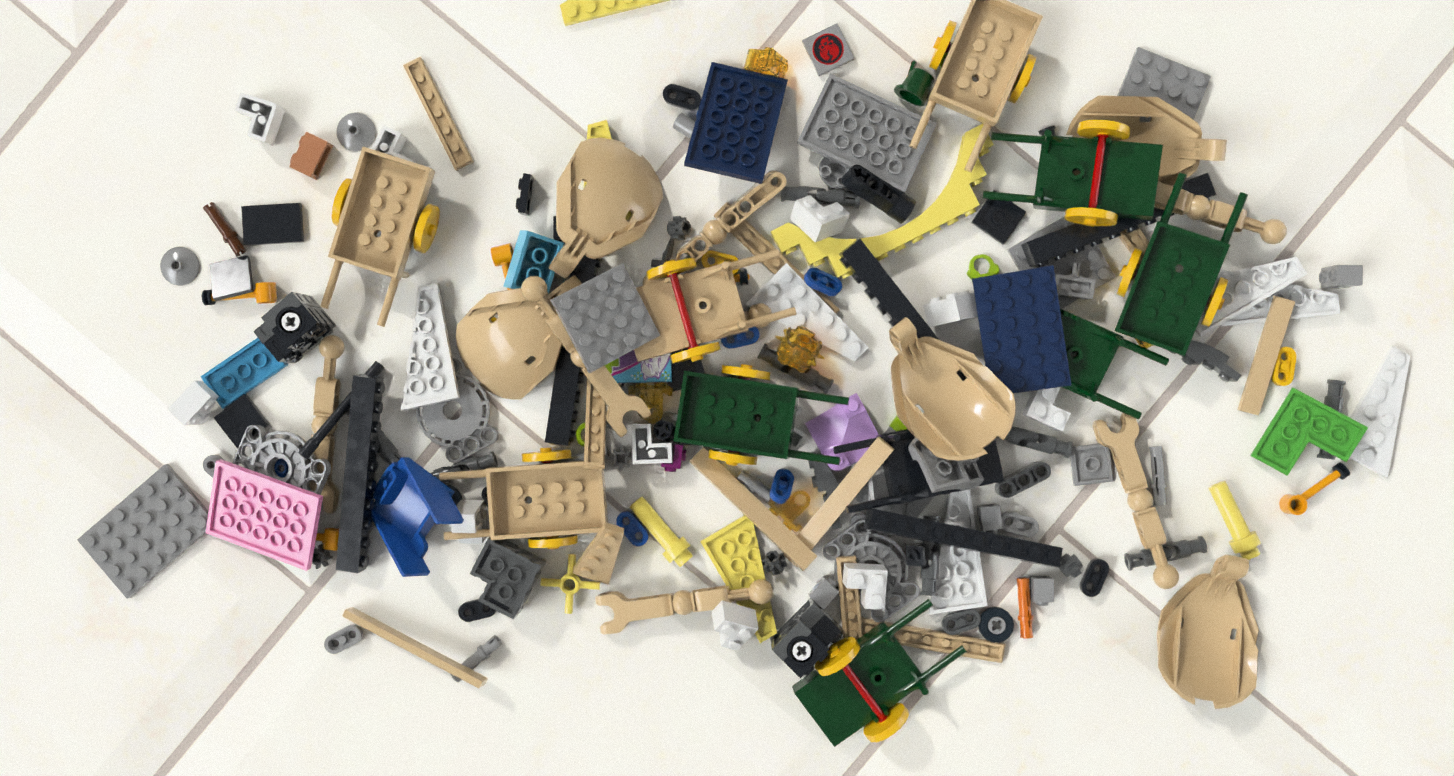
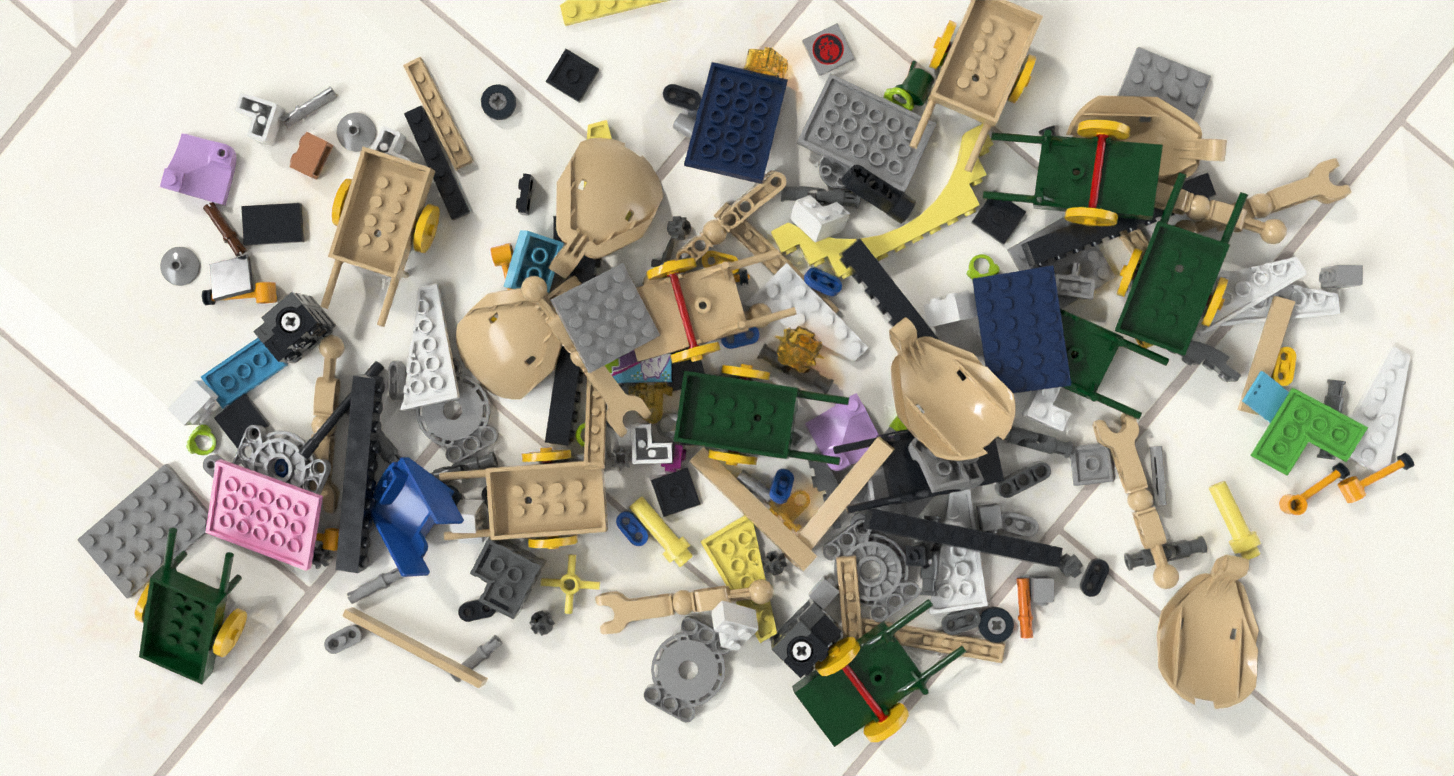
(185, 618): none -> dark green piece
(200, 169): none -> lavender slope
(200, 430): none -> lime piece
(301, 112): none -> light grey pin
(369, 588): none -> light grey pin
(396, 380): none -> light grey plate
(436, 159): none -> black plate
(492, 94): none -> black bush
(542, 622): none -> dark grey gear
(572, 75): none -> black tile
(601, 554): tan wing -> none
(660, 429): black wheel -> none
(675, 492): none -> black tile
(676, 687): none -> light grey piece
(871, 581): white brick -> none
(889, 95): none -> lime piece
(1265, 396): none -> medium azure container
(1314, 187): none -> tan piece
(1354, 489): none -> light orange piece

